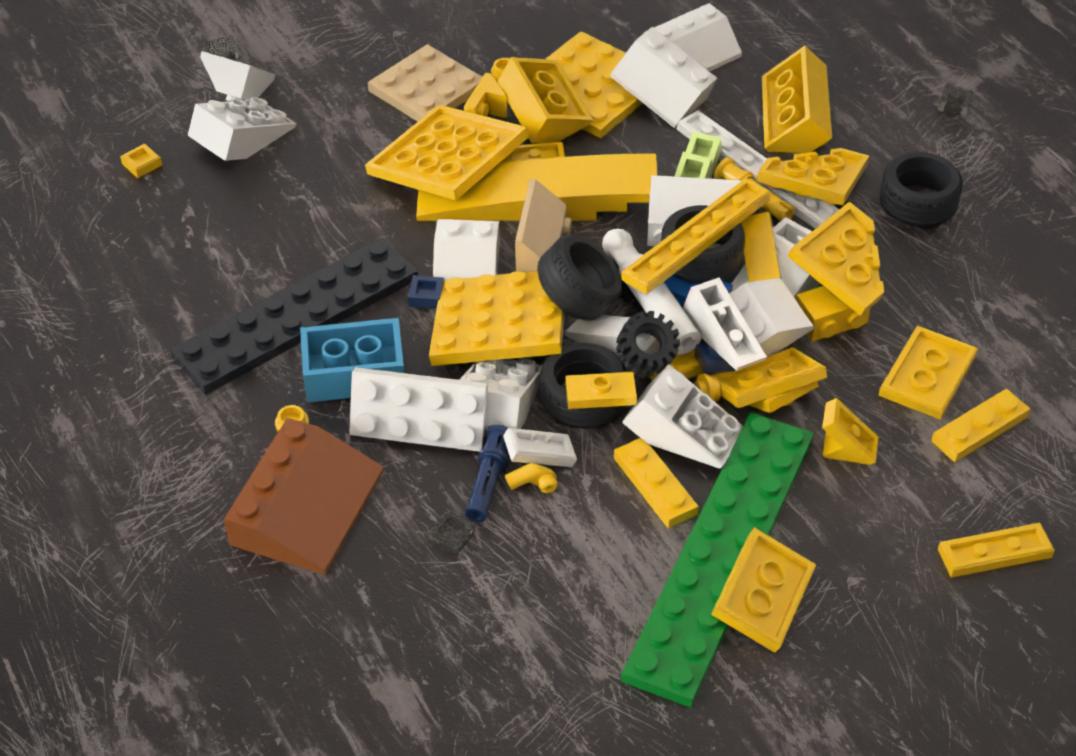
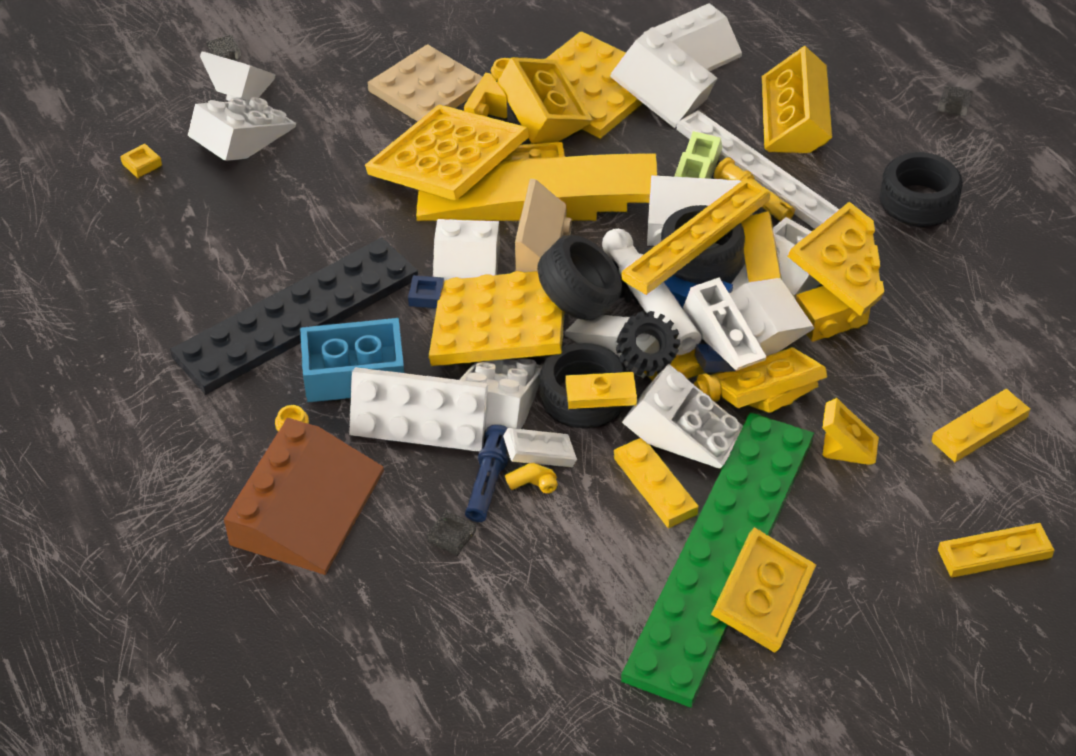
(816, 176): yellow plate -> none
(928, 372): yellow tile -> none

